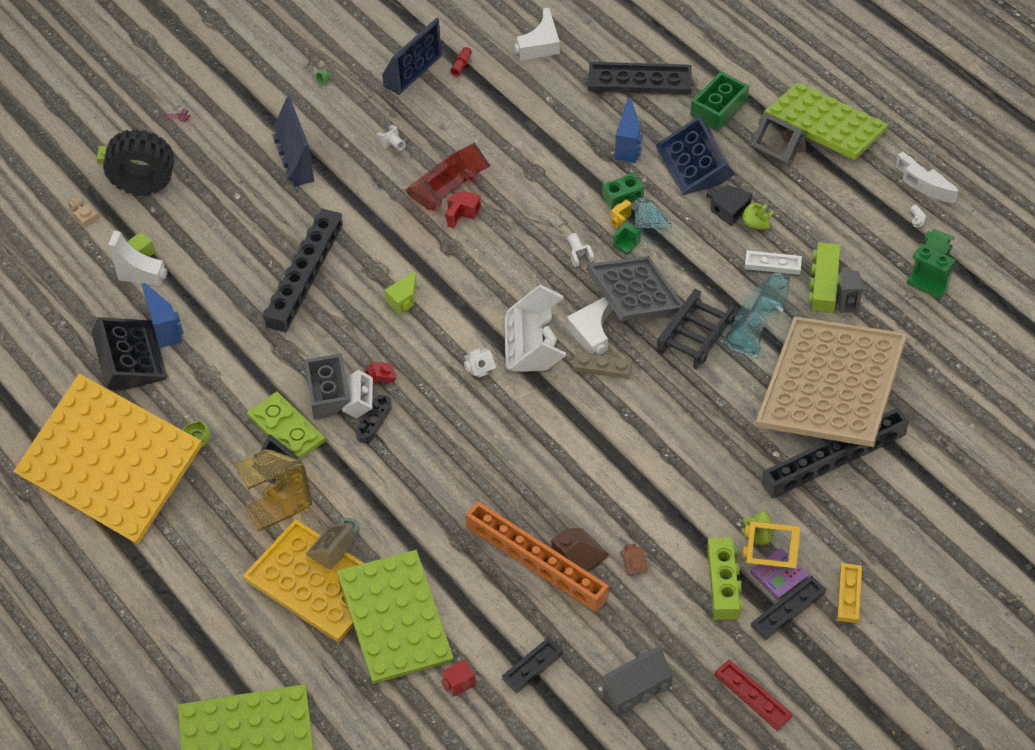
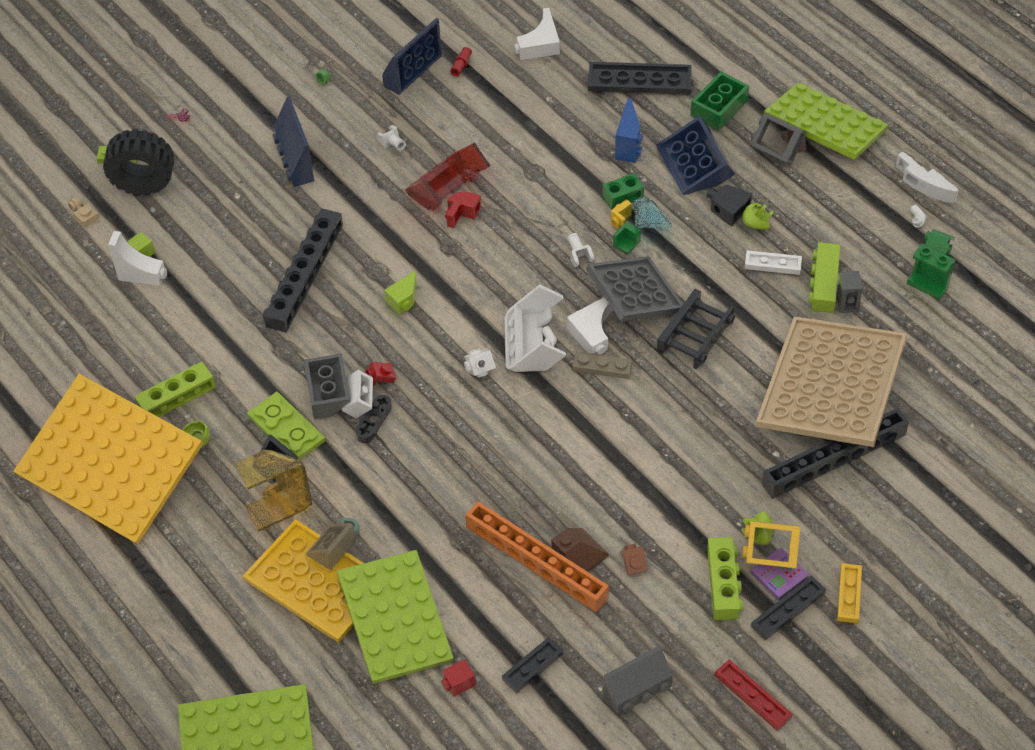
(127, 353): black slope -> none
(163, 318): blue slope -> none
(176, 390): none -> lime brick
(748, 325): clear light blue windscreen -> none

